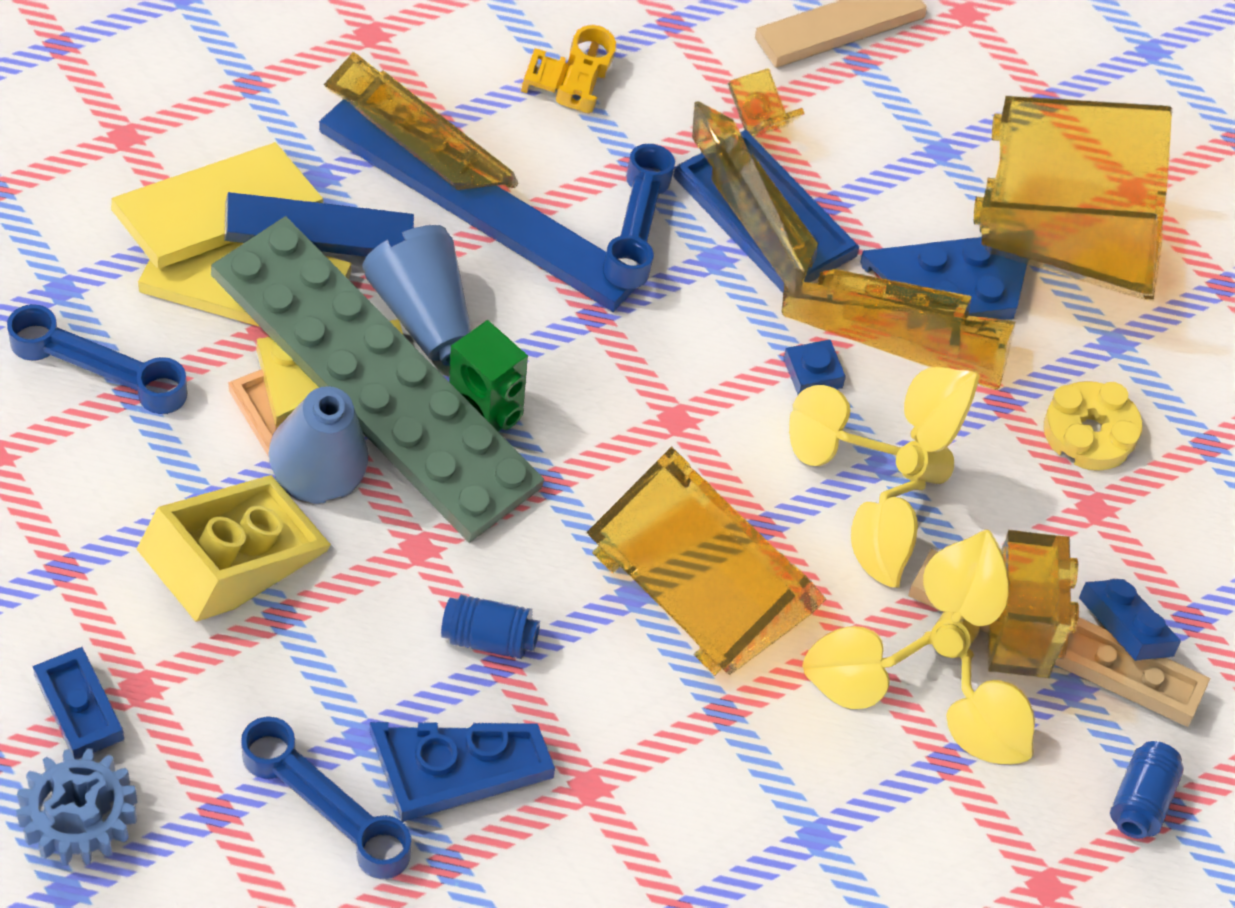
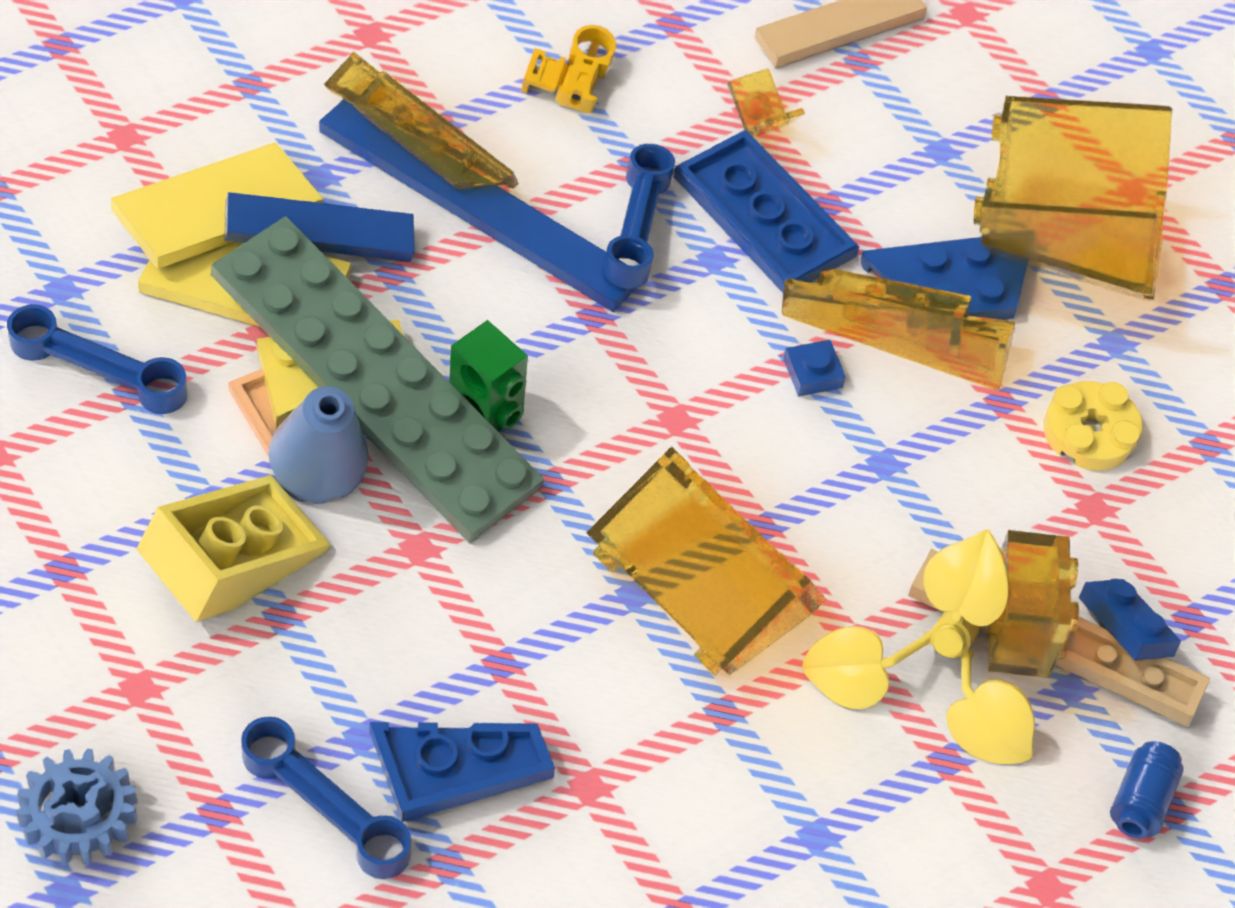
(78, 702): blue plate -> none
(422, 288): medium blue cone -> none
(490, 626): blue head -> none
(754, 197): clear yellow wedge -> none
(937, 407): light yellow plant -> none

